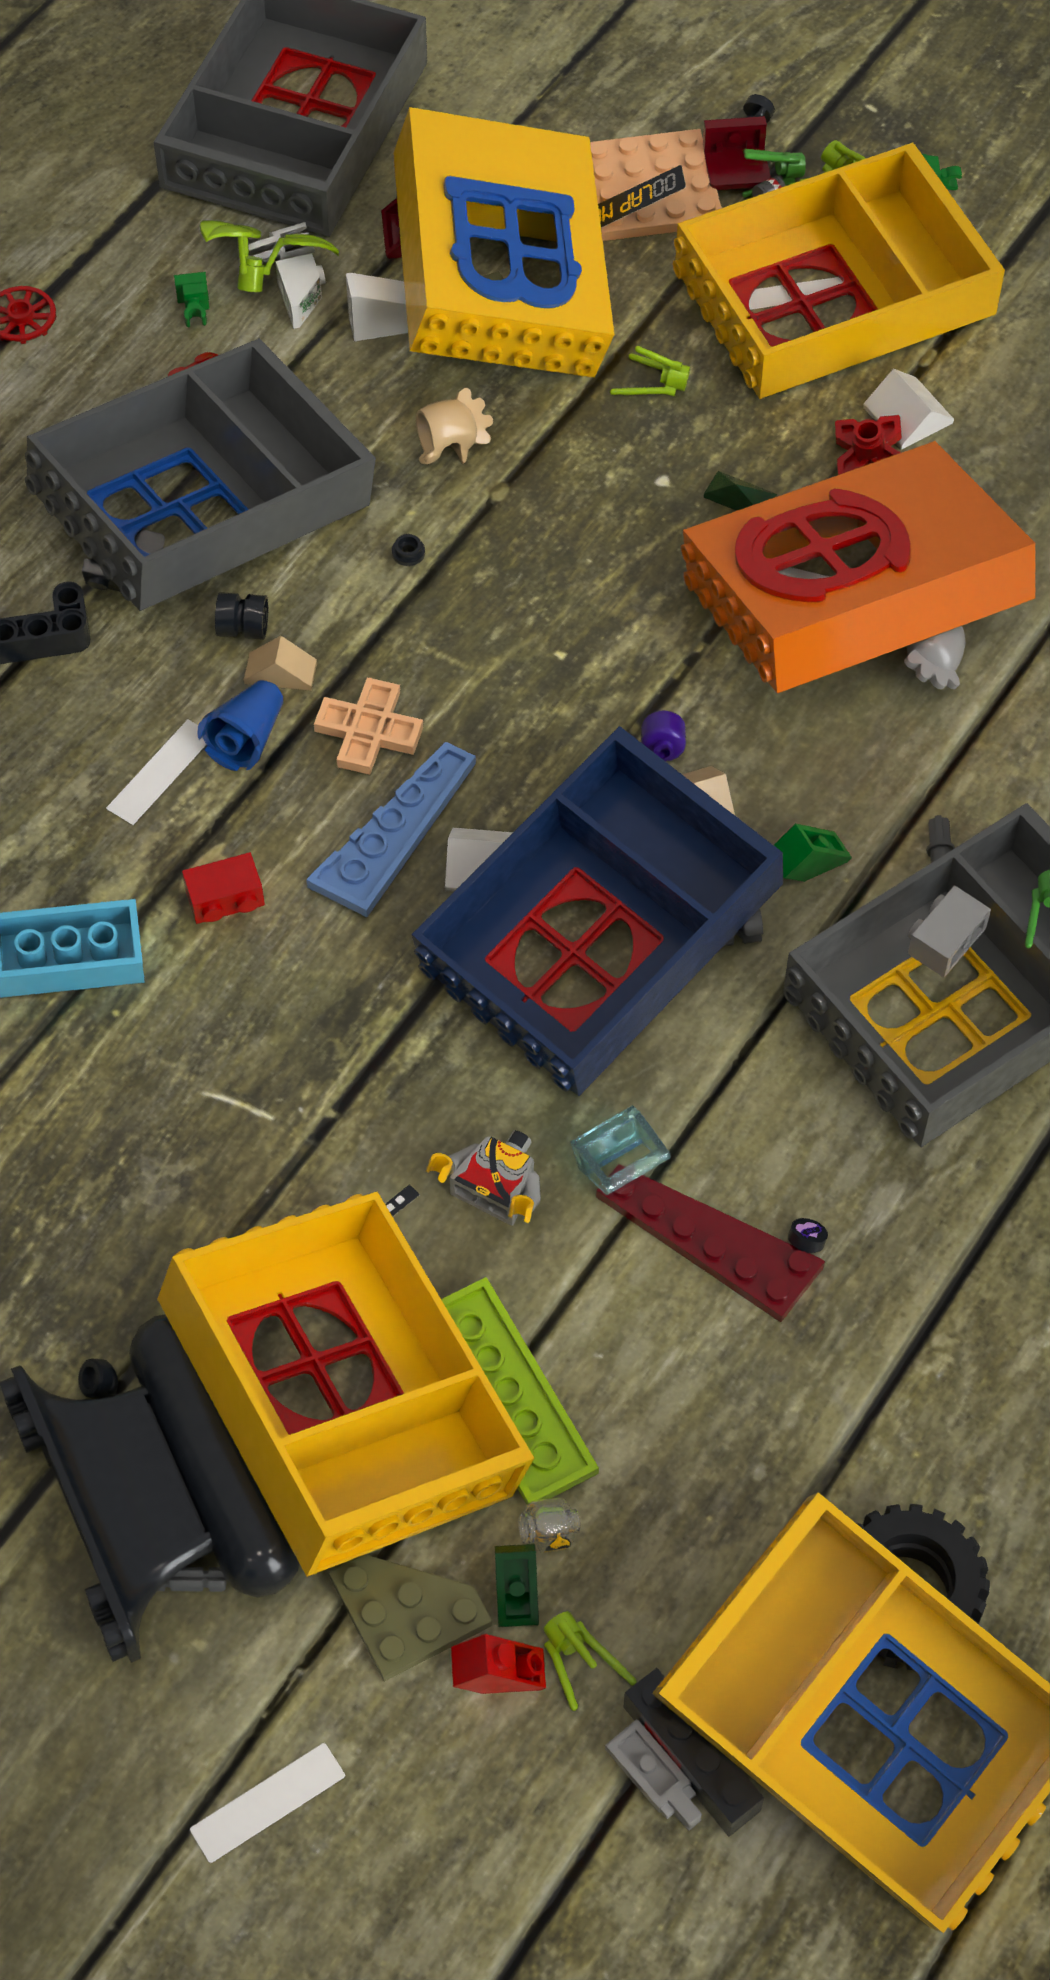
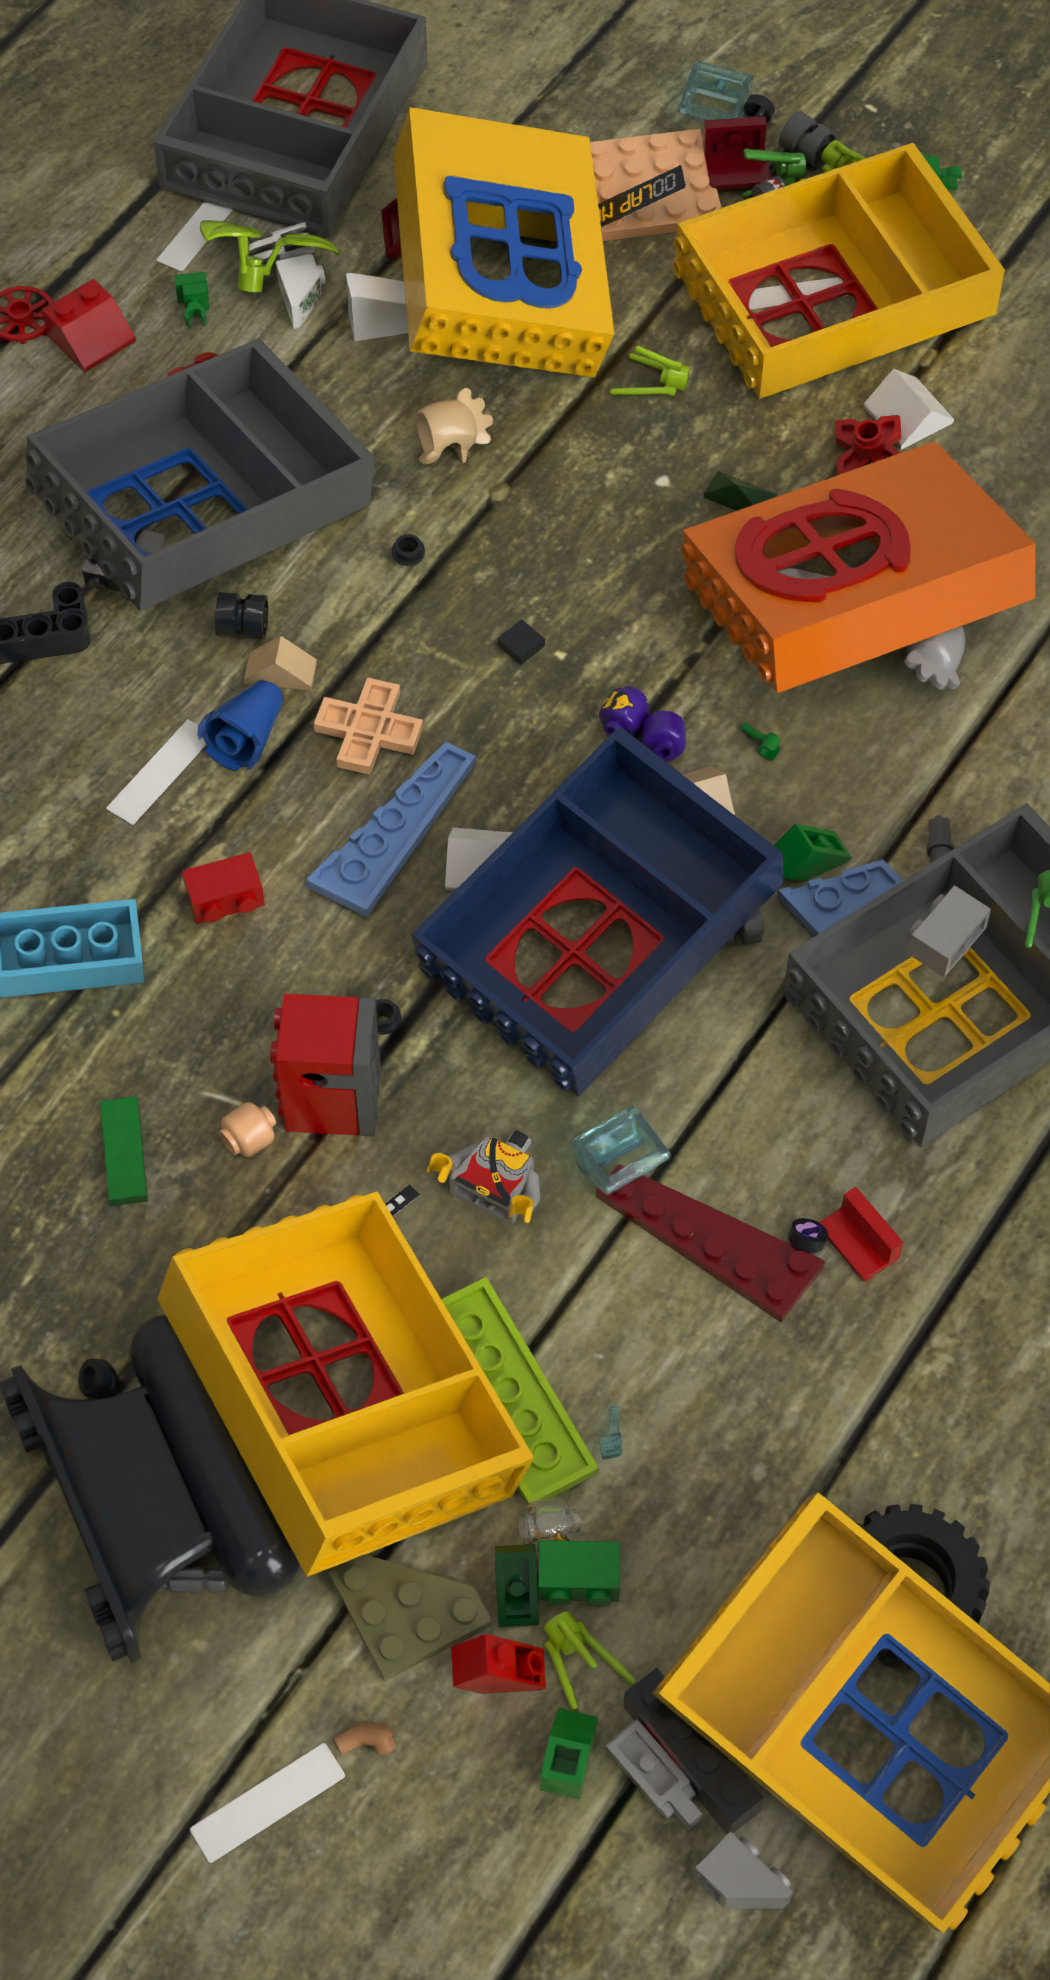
(87, 325): none -> red slope
(123, 1151): none -> green tile
(189, 239): none -> white sticker
(247, 1129): none -> light nougat head
(327, 1064): none -> red piece
(366, 1733): none -> medium nougat arm
(389, 1009): none -> black plate
(521, 642): none -> black tile
(568, 1753): none -> green slope
(579, 1572): none -> green brick
(611, 1444): none -> clear light blue hand
(624, 708): none -> dark purple head
(717, 83): none -> clear light blue tile
(740, 1879): none -> light grey slope
(768, 745): none -> green hand
(806, 136): none -> dark grey wheel
(831, 900): none -> medium blue wing
(862, 1236): none -> red panel

